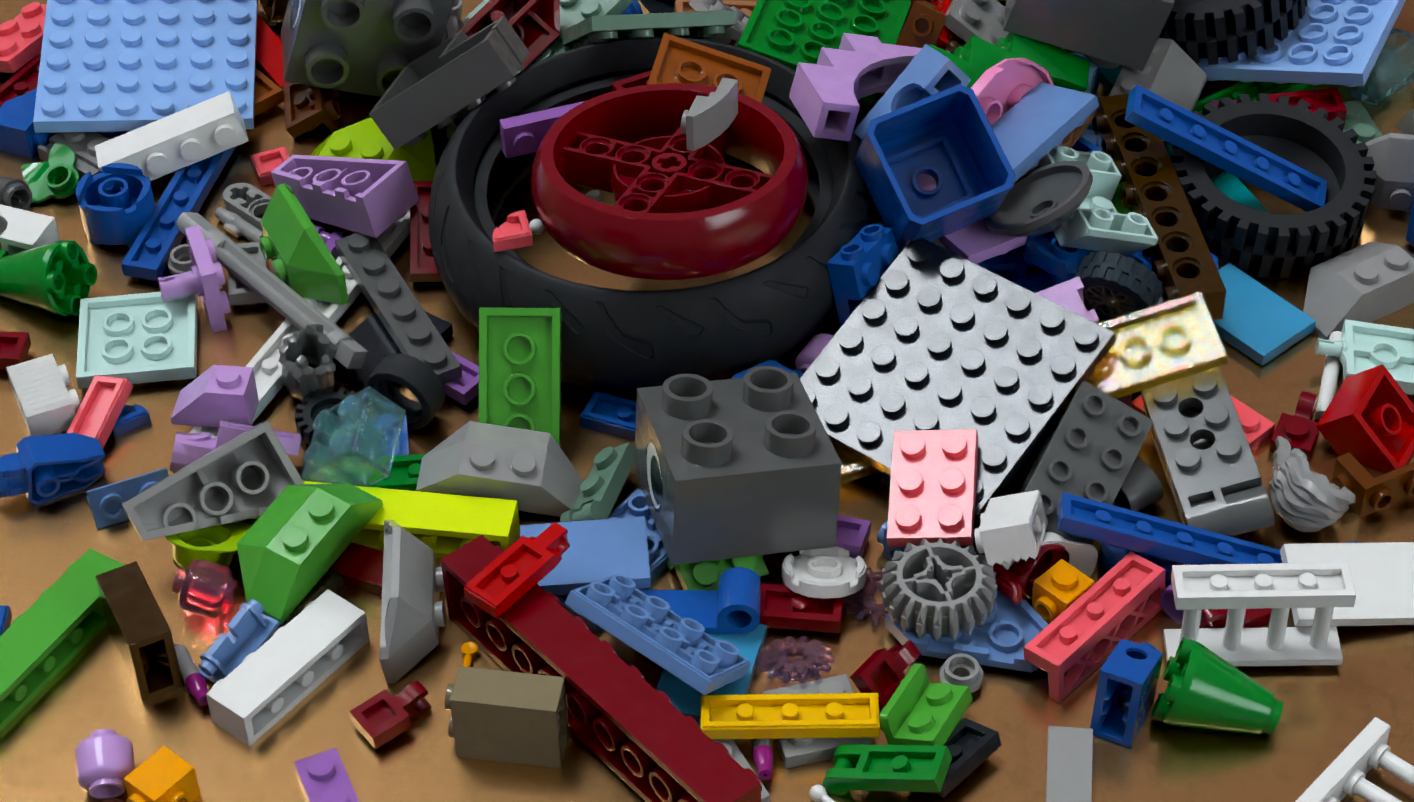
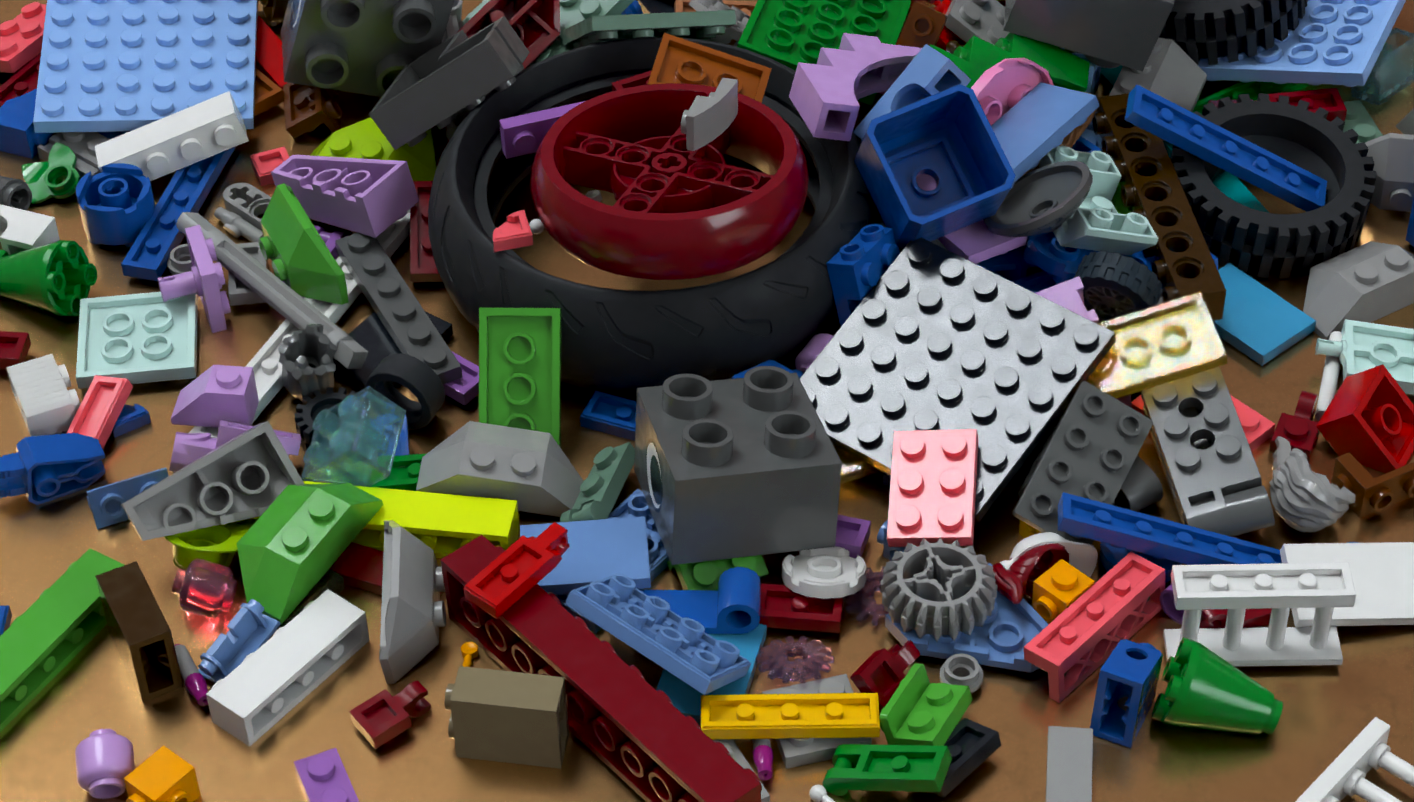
(1012, 527): white brick -> none

